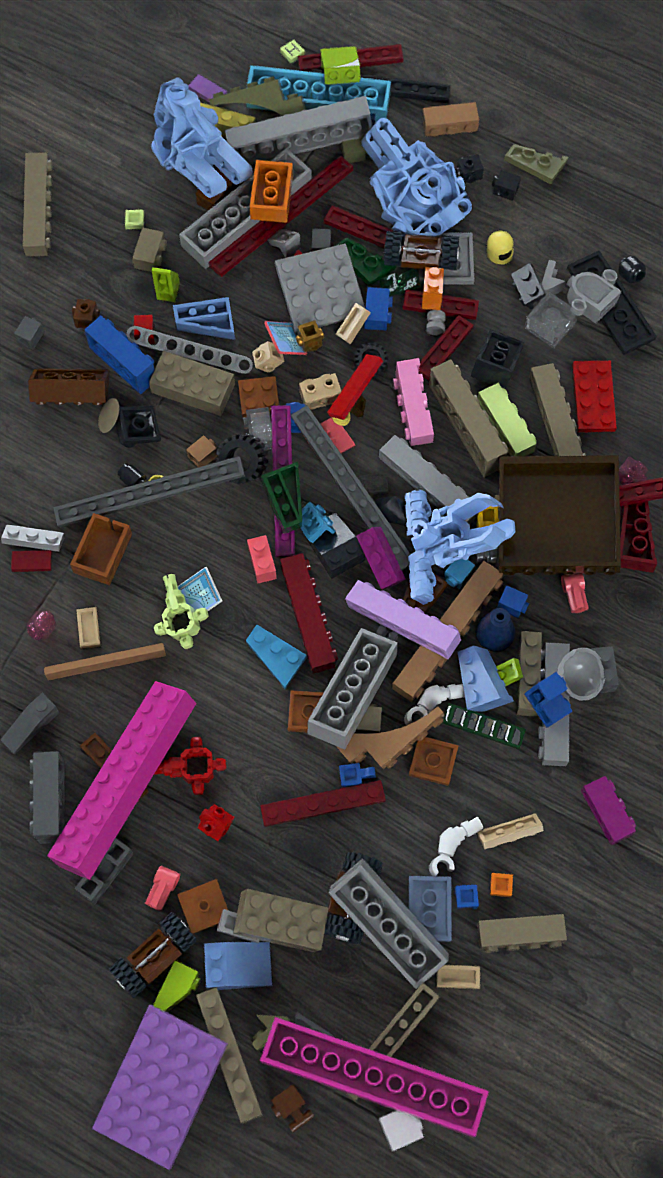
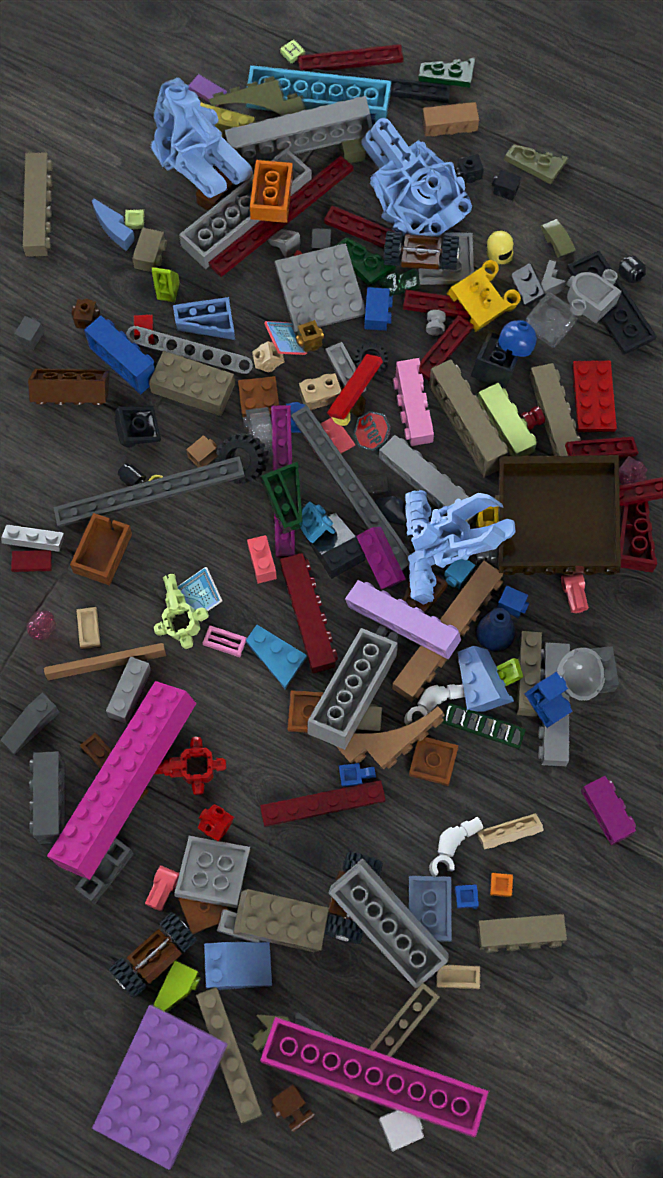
(108, 415): dark tan sticker -> none
(113, 225): none -> medium blue slope
(128, 690): none -> light grey brick
(212, 871): none -> light grey plate
(240, 647): none -> bright pink tile
(340, 65): lime panel -> none
(341, 362): none -> light grey plate
(353, 323): tan tile -> none
(372, 430): none -> piece
(432, 288): orange brick -> none
(453, 73): none -> wing
(481, 297): none -> yellow piece
(518, 337): none -> blue cylinder
(533, 417): none -> dark red wheel
(557, 235): none -> olive slope
(611, 446): none -> dark red tile

